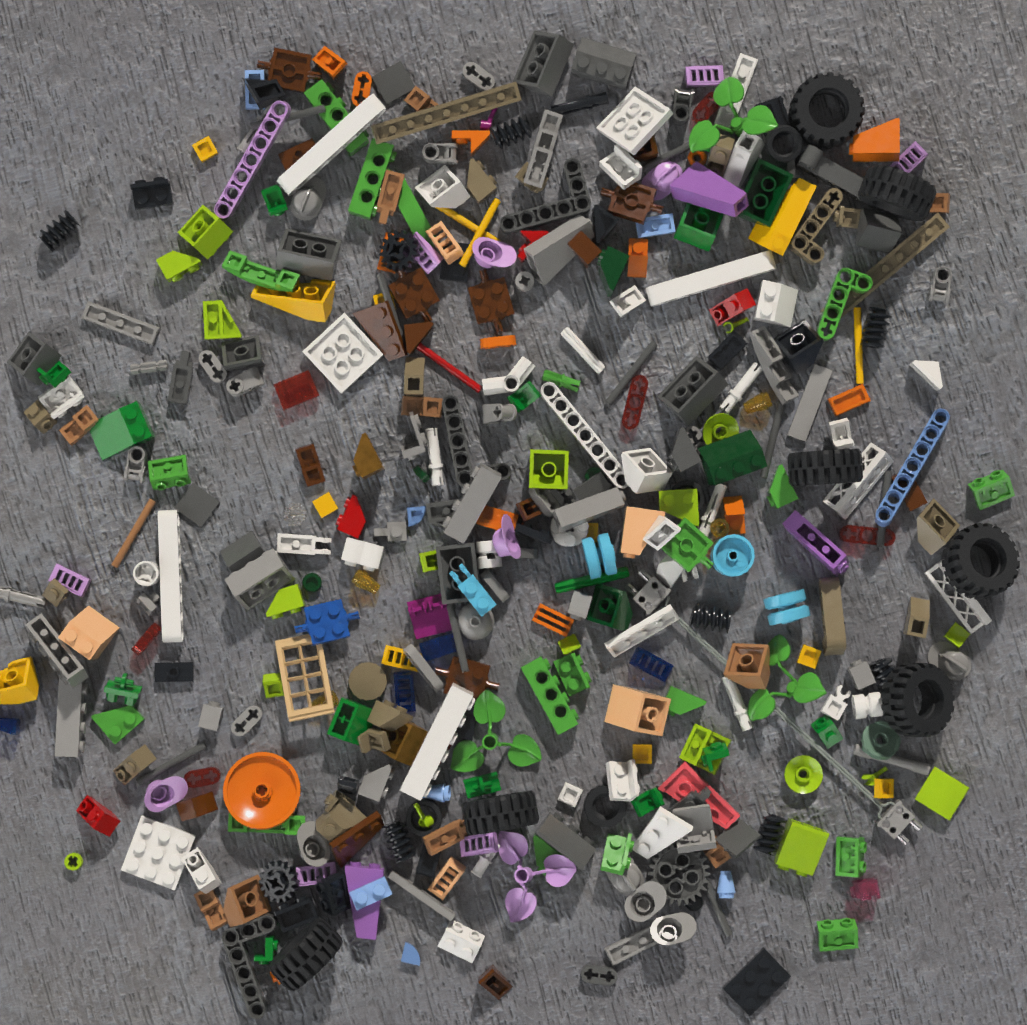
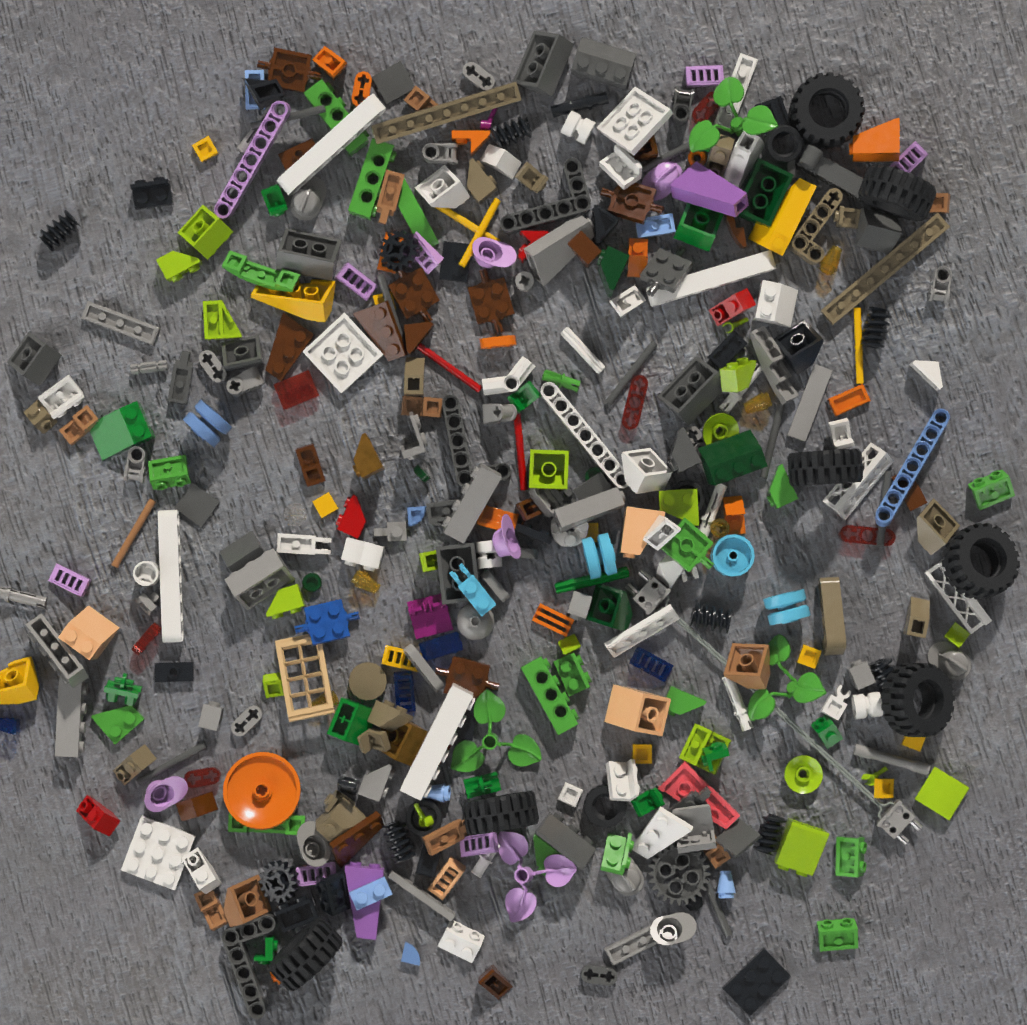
(55, 375): green bracket -> none
(55, 592): dark tan bracket -> none
(79, 861): lime bush -> none
(206, 424): none -> medium blue wheel
(287, 347): none -> reddish brown wing
(354, 271): none -> lavender slope
(434, 457): white pin -> none
(452, 252): light nougat slope -> none
(457, 638): dark grey bar -> none
(501, 161): none -> white slope
(520, 453): none -> red bar
(542, 148): light grey slope -> none
(578, 127): none -> white wheel
(645, 901): light grey piece -> none
(666, 270): none -> dark grey plate
(737, 233): none -> reddish brown slope
(737, 375): none -> lime slope
(817, 543): medium lavender slope -> none
(830, 261): none -> clear yellow cone
(838, 305): bright green beam -> none
(865, 889): clear pink brick -> none
(877, 750): sand green plate -> none
(913, 742): none -> yellow tile

